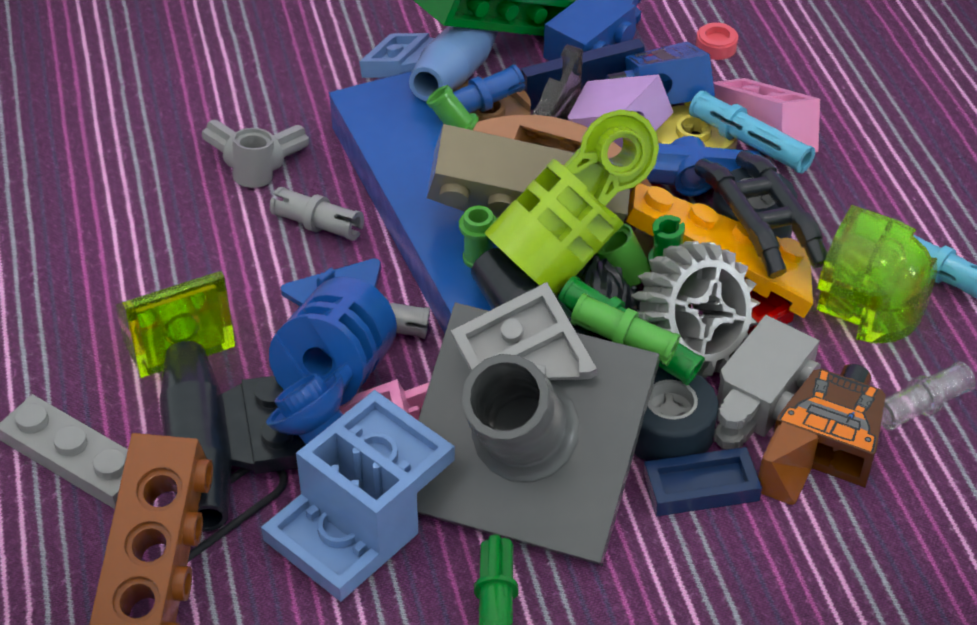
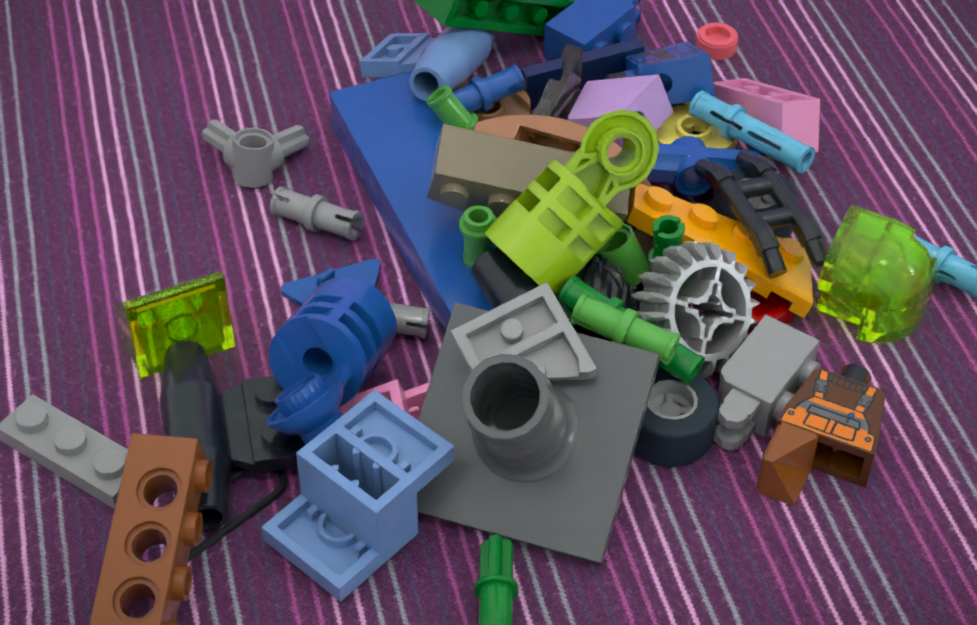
(701, 481): dark blue tile -> none
(927, 394): clear pin -> none

